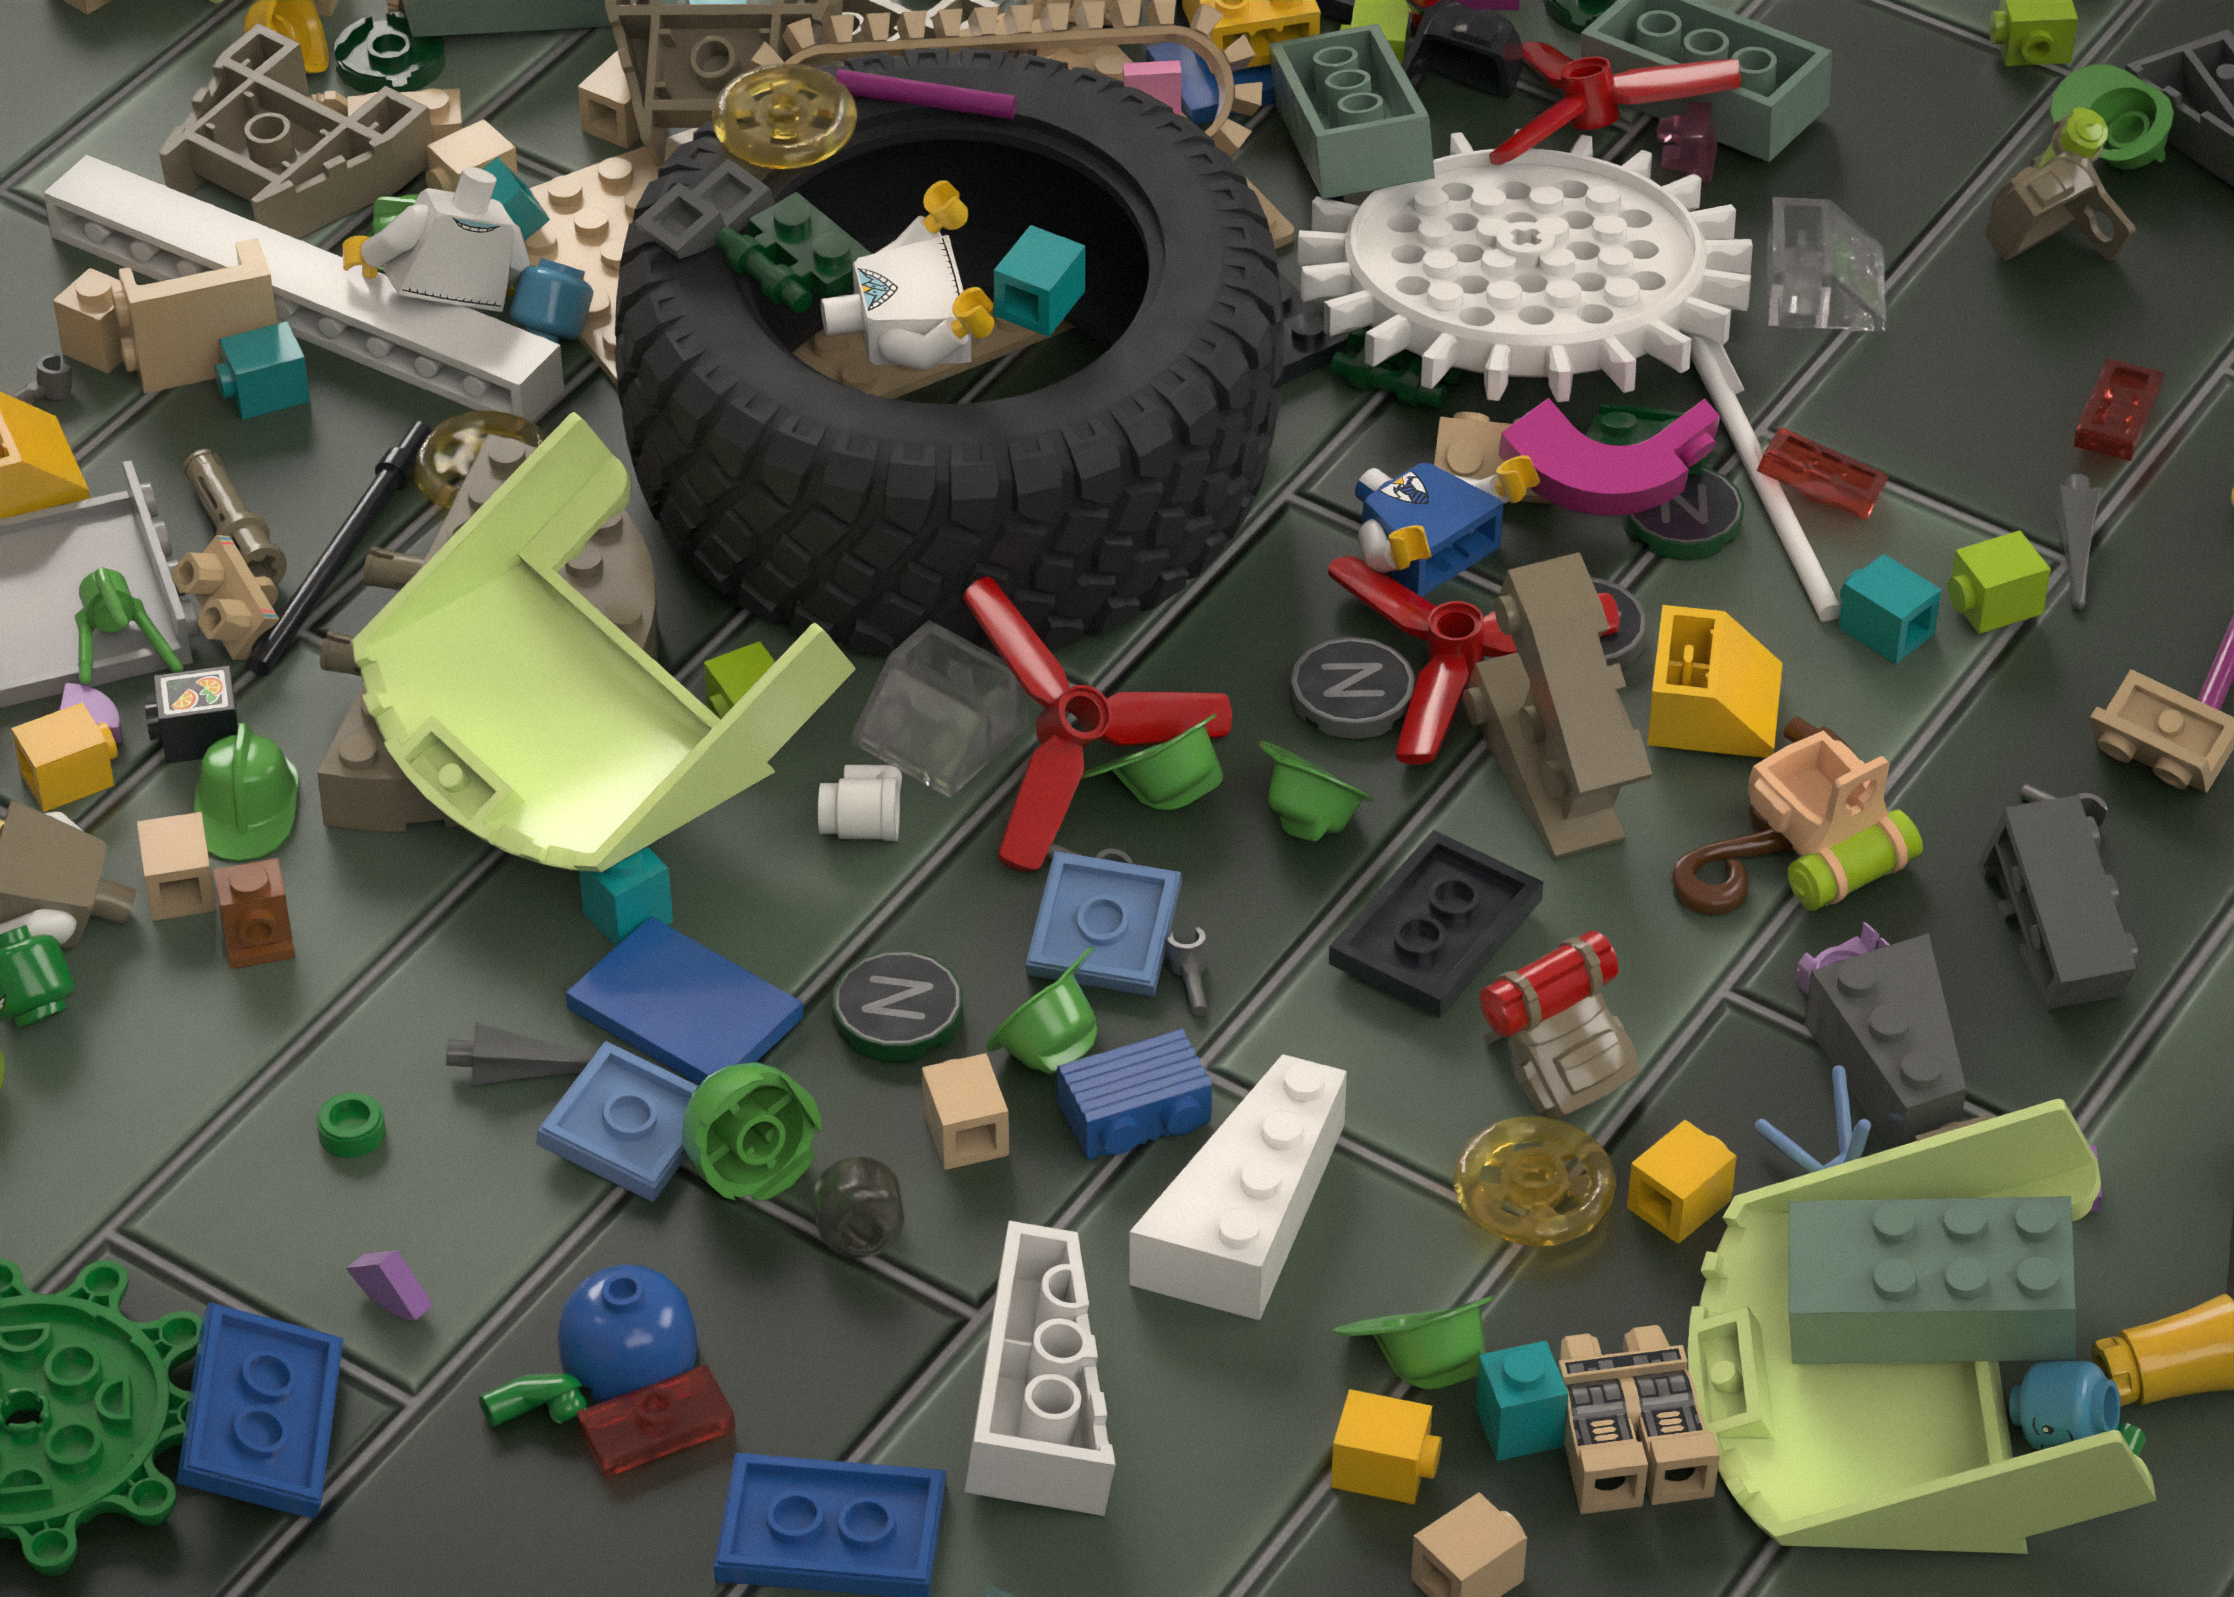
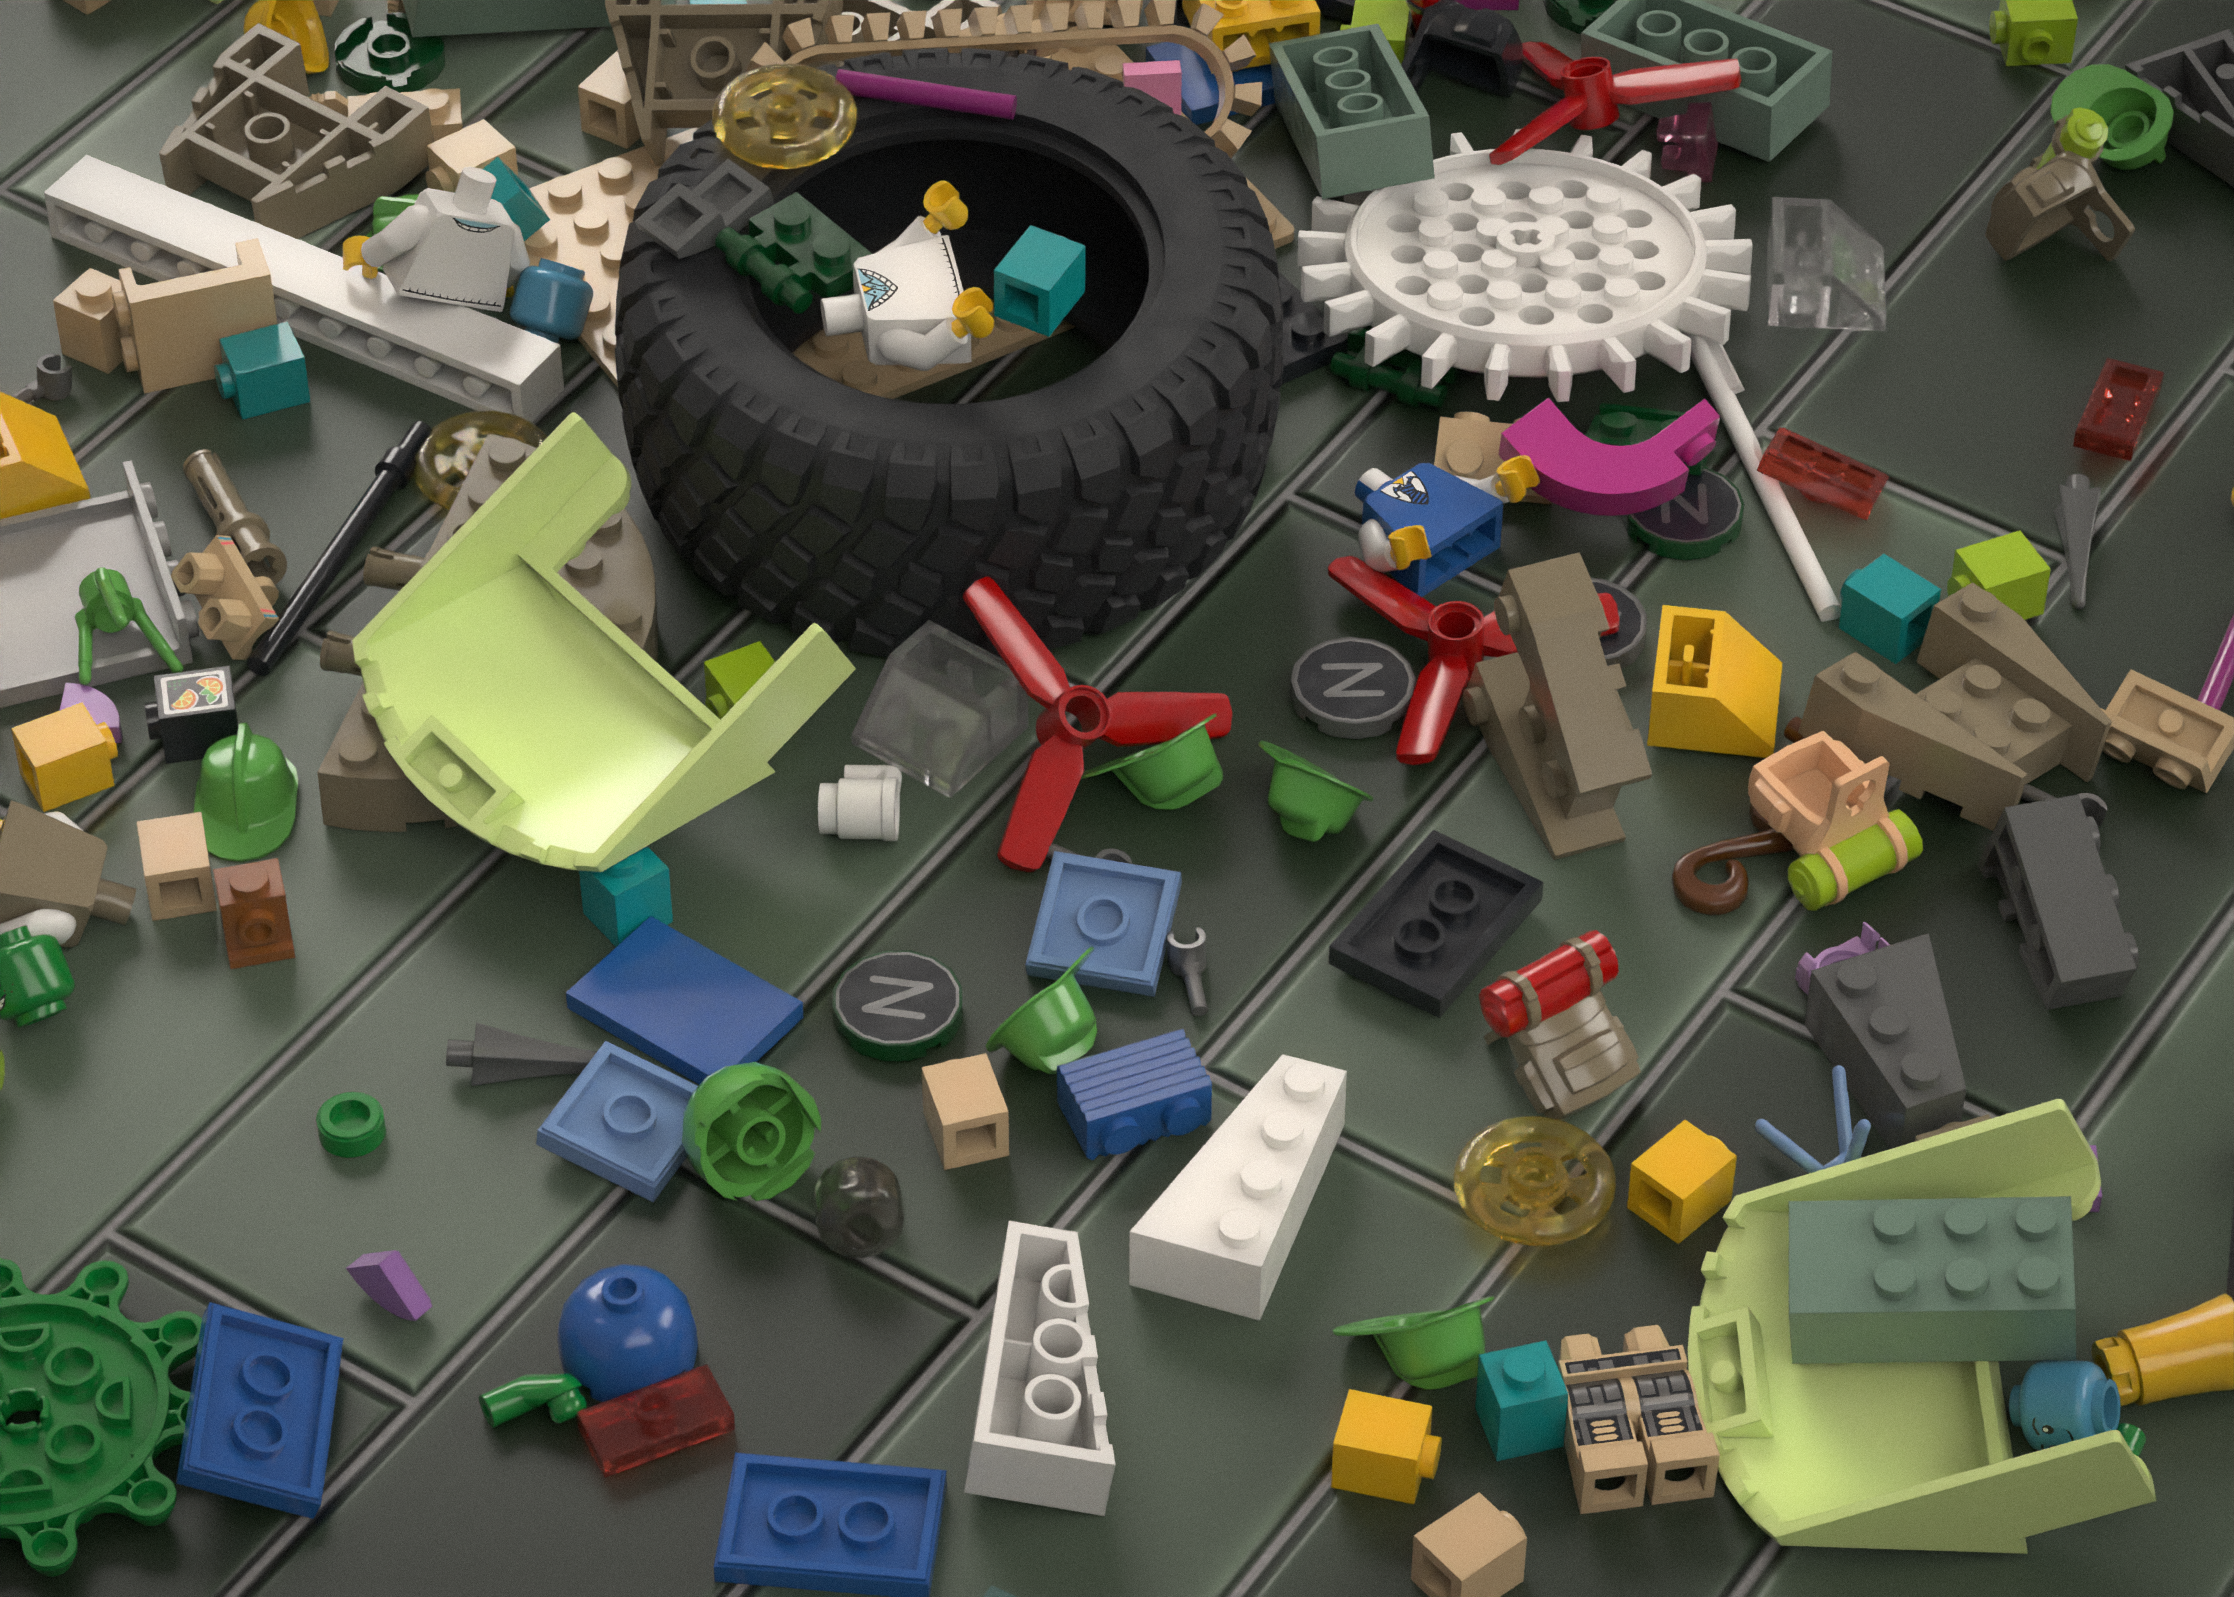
(1981, 729): none -> dark tan wedge

